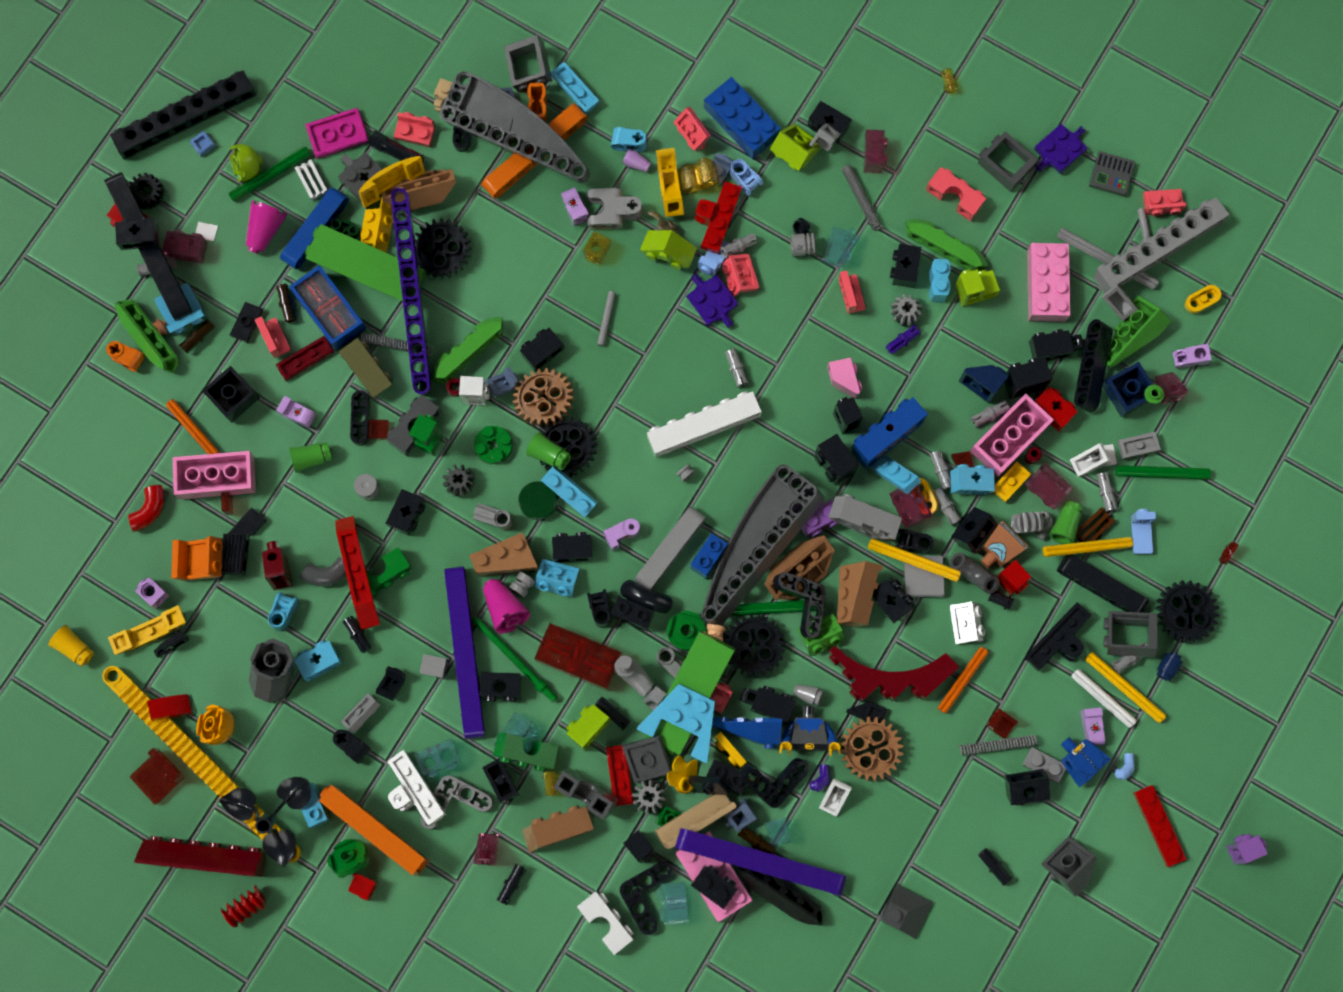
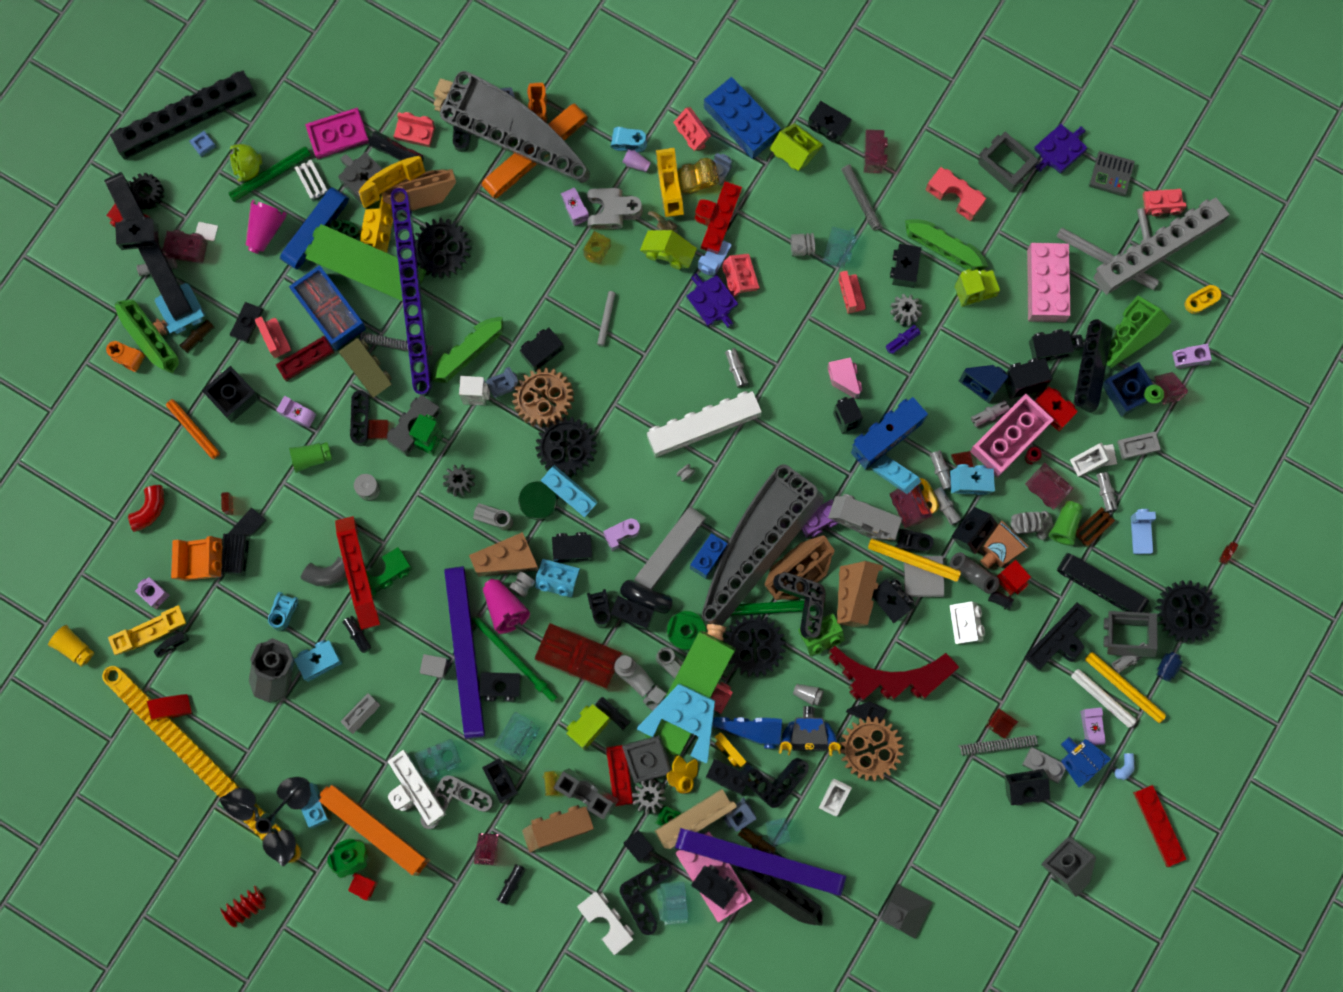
(157, 776): clear red bracket -> none
(202, 858): dark red slope -> none
(214, 474): bright pink brick -> none
(215, 725): light orange cylinder -> none
(276, 566): dark red torso -> none
(286, 303): dark brown pin -> none
(353, 747): black piece -> none
(391, 683): black bracket -> none
(406, 502): black brick -> none
(455, 381): dark red bush -> none
(491, 434): green plate -> none
(510, 748): green arch -> none
(522, 48): dark grey window -> none
(547, 451): bright green plant -> none
(574, 88): medium azure plate -> none
(709, 785): black plate -> none
(738, 245): light grey pin -> none
(747, 179): light blue piece -> none
(769, 703): black brick -> none
(801, 226): black plate -> none
(822, 781): dark purple arm -> none
(825, 137): light grey panel -> none
(835, 460): black brick -> none
(939, 280): medium azure brick -> none
(950, 85): clear yellow pin -> none
(963, 680): orange axle -> none
(995, 866): black axle -> none
(1011, 481): yellow plate -> none
(1090, 546): yellow axle -> none
(1119, 302): light grey slope -> none
(1162, 472): green axle -> none
(1247, 848): medium lavender brick -> none

